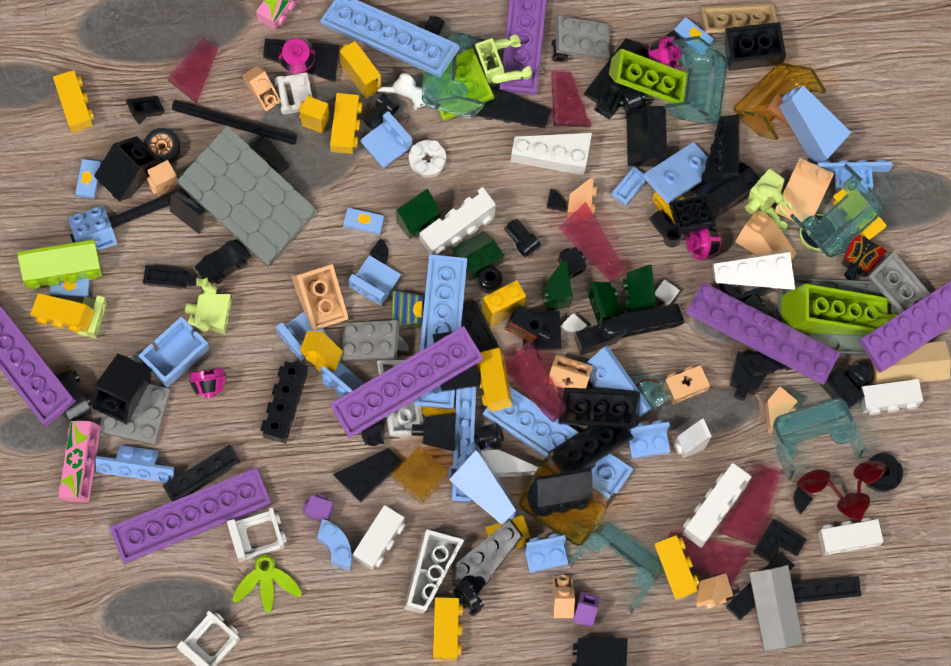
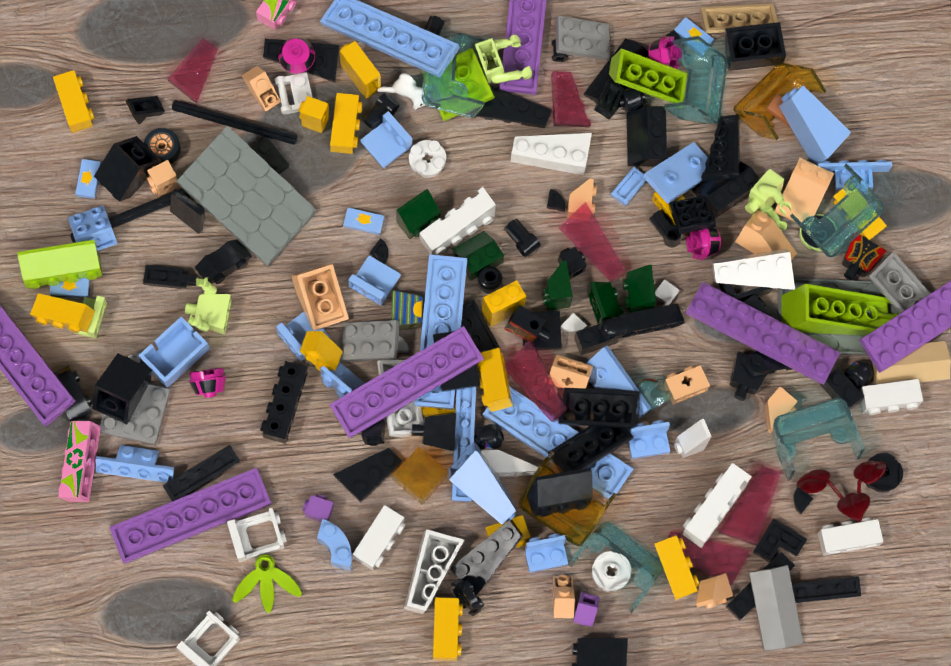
(609, 582): none -> white plate

